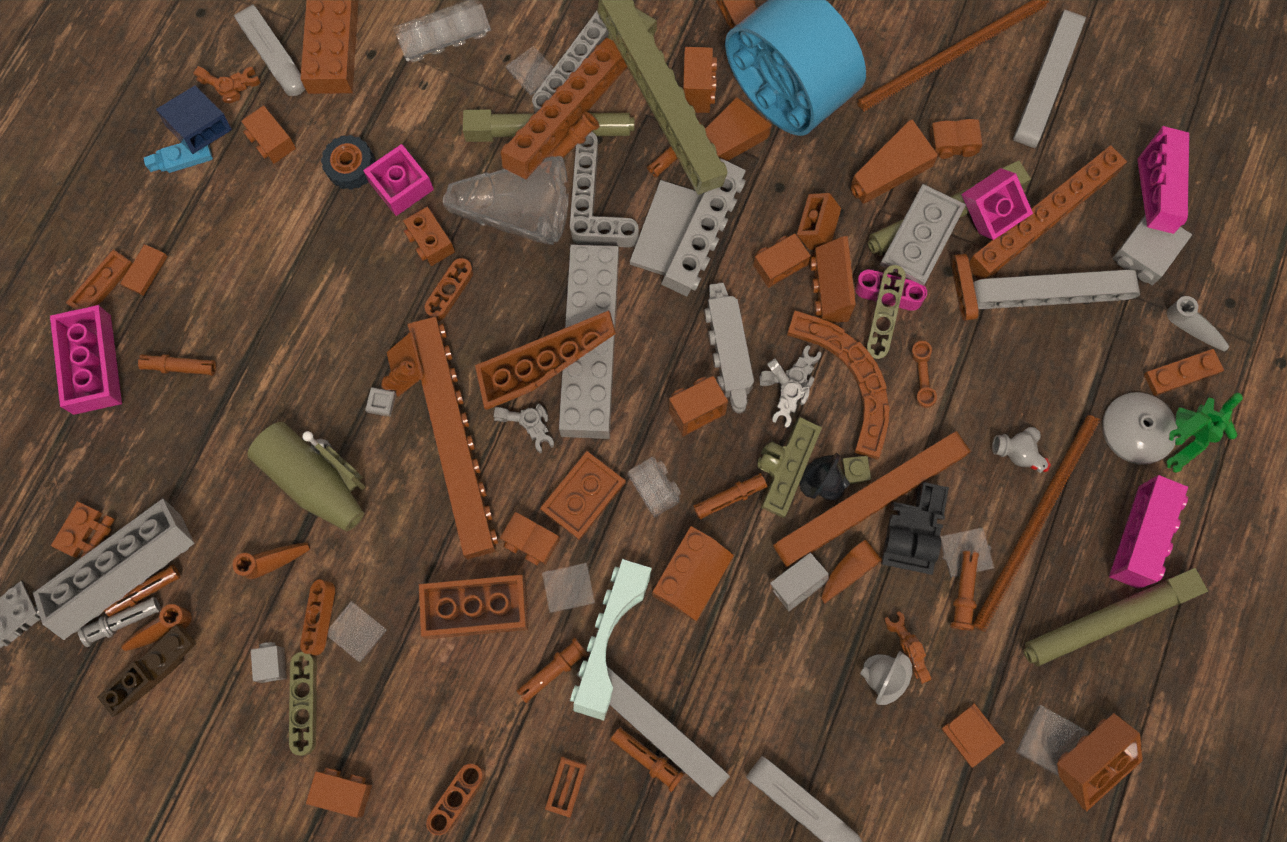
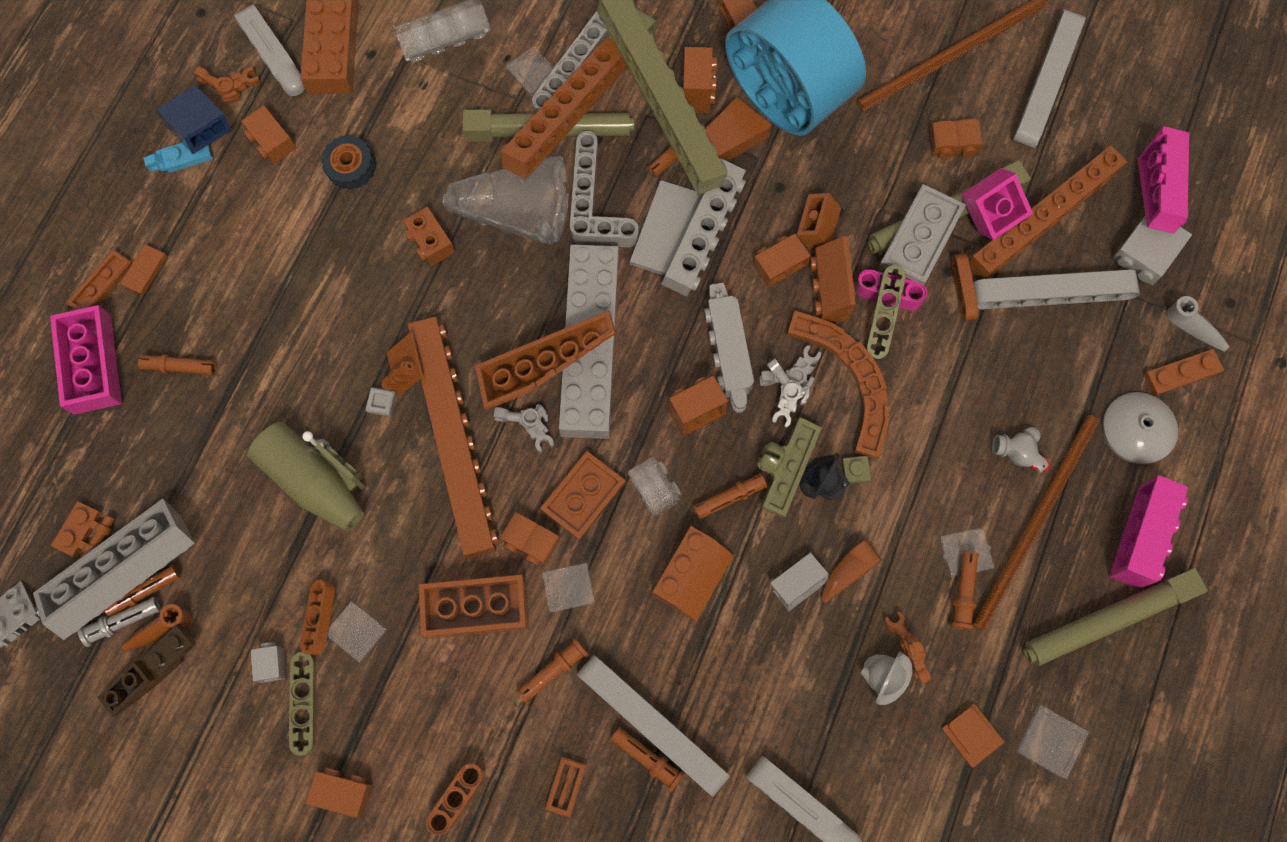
(267, 560): dark orange piece -> none
(398, 180): dark pink brick -> none
(463, 278): dark orange beam -> none
(576, 135): dark orange pin -> none
(596, 688): light aqua arch -> none
(871, 499): dark orange beam -> none
(896, 162): dark orange slope -> none
(913, 533): black plate -> none
(921, 354): dark orange bar -> none
(1100, 760): dark orange slope -> none
(1205, 426): green piece -> none

